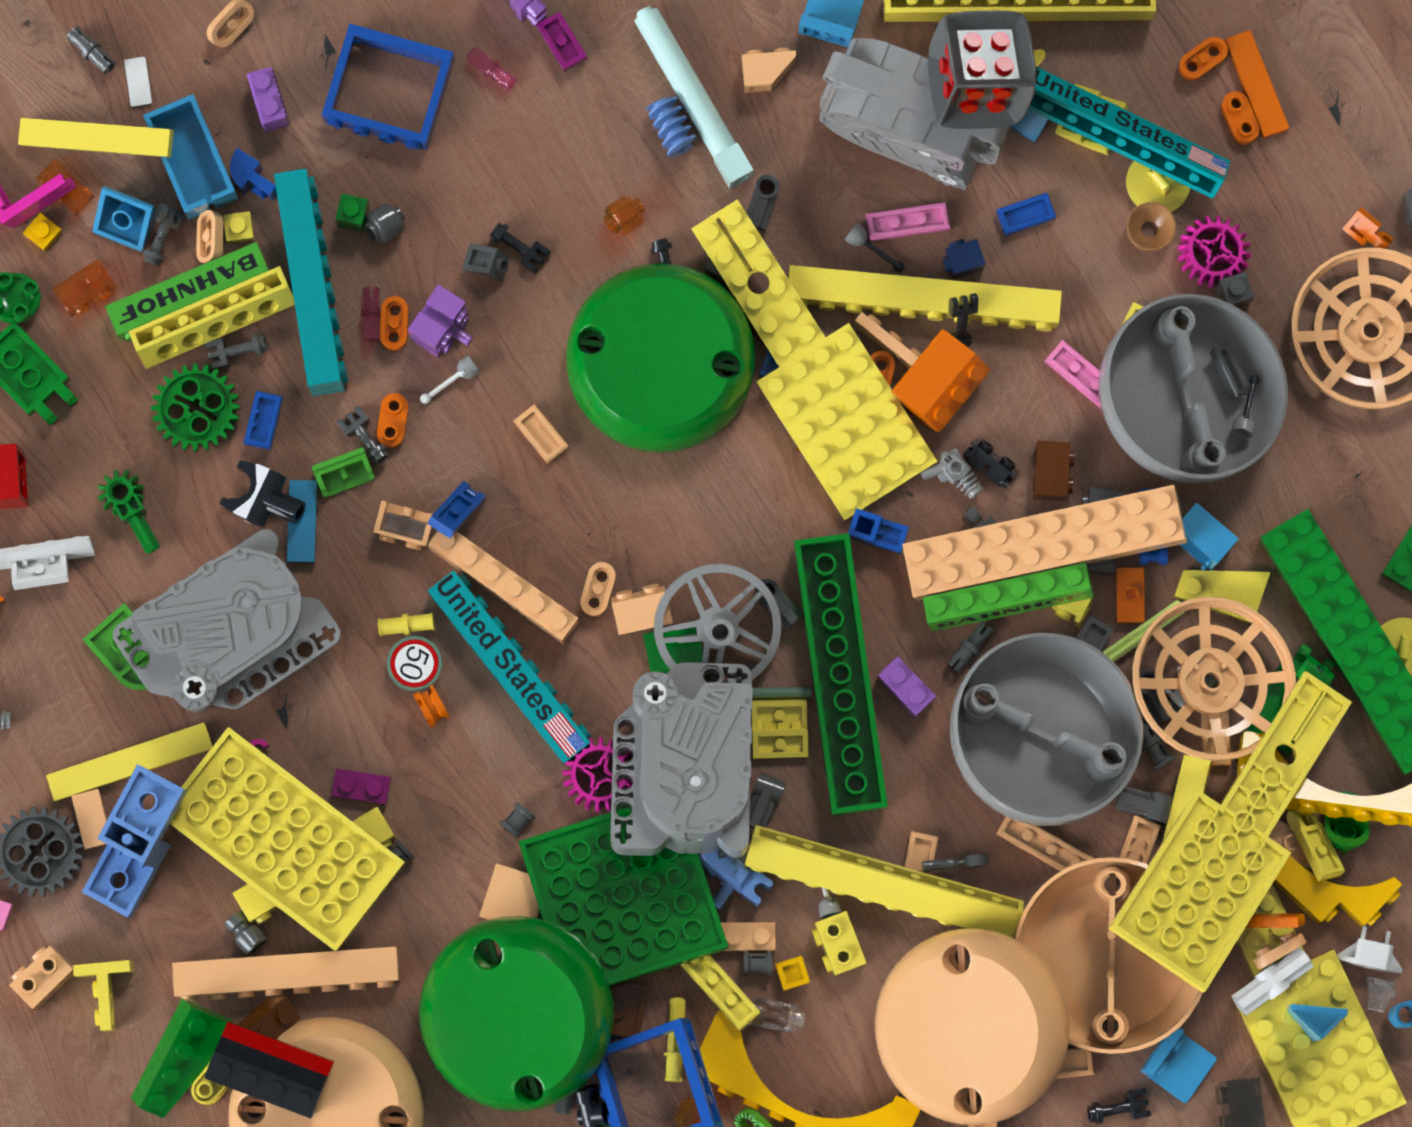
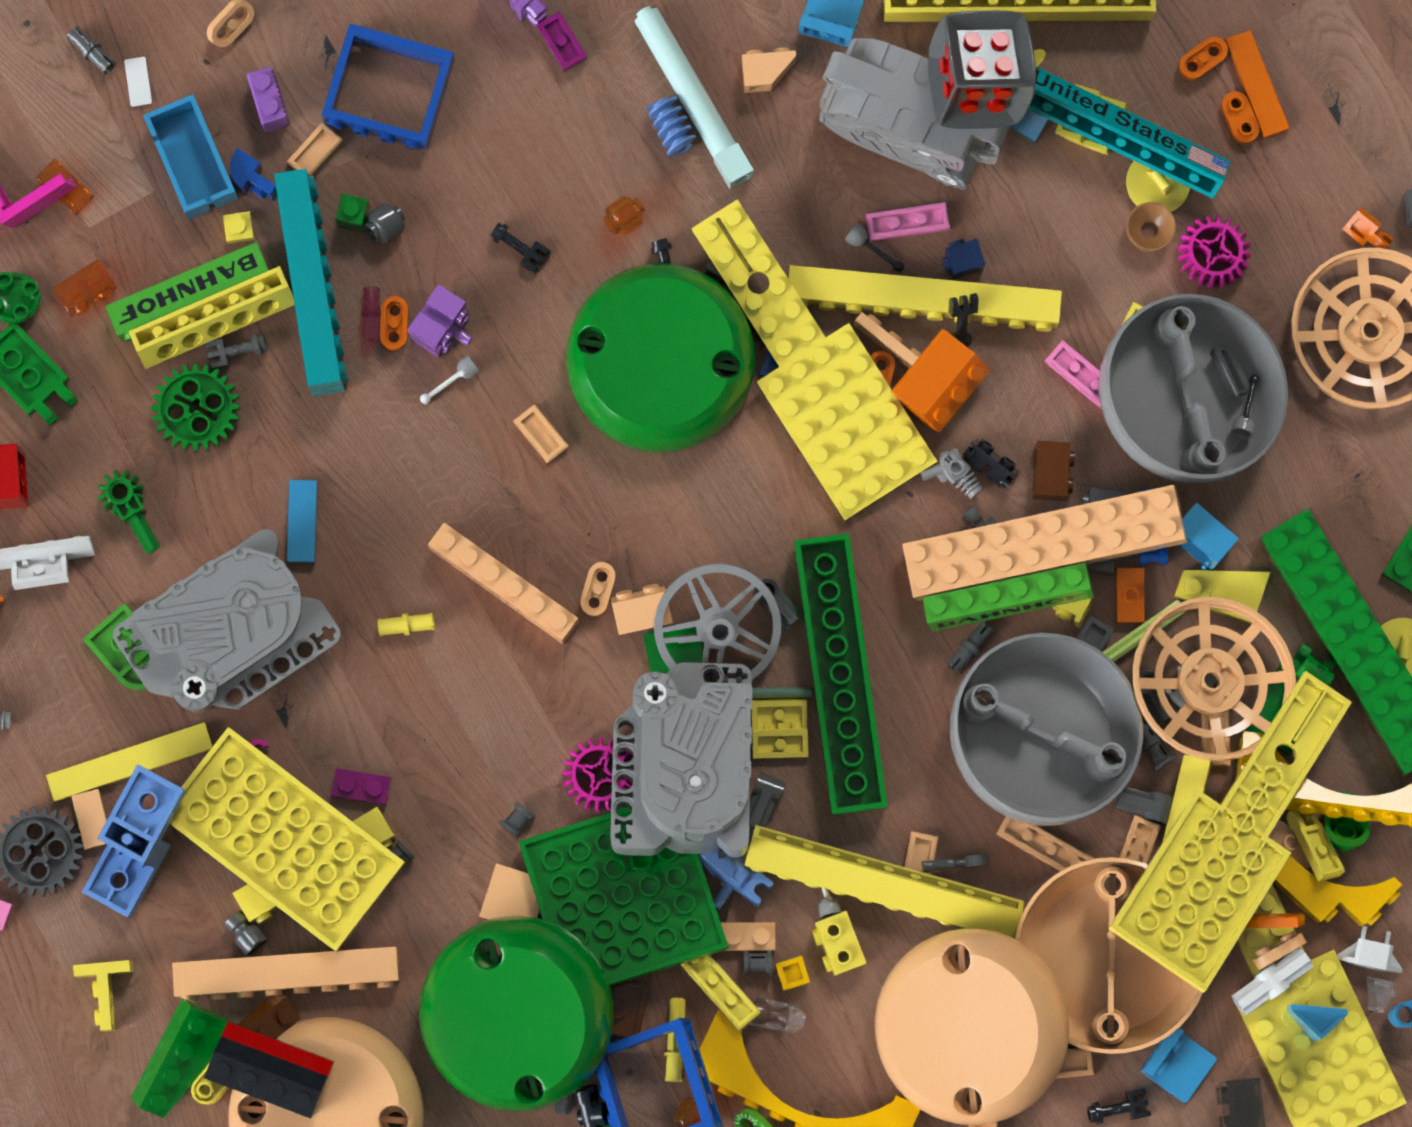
(41, 977): light nougat brick -> none
(42, 232): yellow plate -> none
(96, 137): light yellow tile -> none
(124, 219): dark azure slope -> none
(168, 219): dark grey hinge -> none
(209, 236): light nougat plate -> none
(263, 420): blue plate -> none
(264, 497): black connector -> none
(315, 150): none -> light nougat tile
(343, 472): bright green hinge -> none
(377, 453): dark grey hinge -> none
(392, 420): orange plate -> none
(403, 524): light nougat window -> none
(414, 663): piece -> none
(431, 706): orange wheel -> none
(456, 509): blue plate -> none
(486, 261): dark grey bracket -> none
(491, 69): clear pink axle -> none
(509, 667): teal brick -> none
(761, 204): dark grey piece -> none
(877, 532): blue brick -> none
(906, 687): medium lavender brick -> none
(1026, 214): blue tile -> none
(1235, 290): dark grey brick -> none

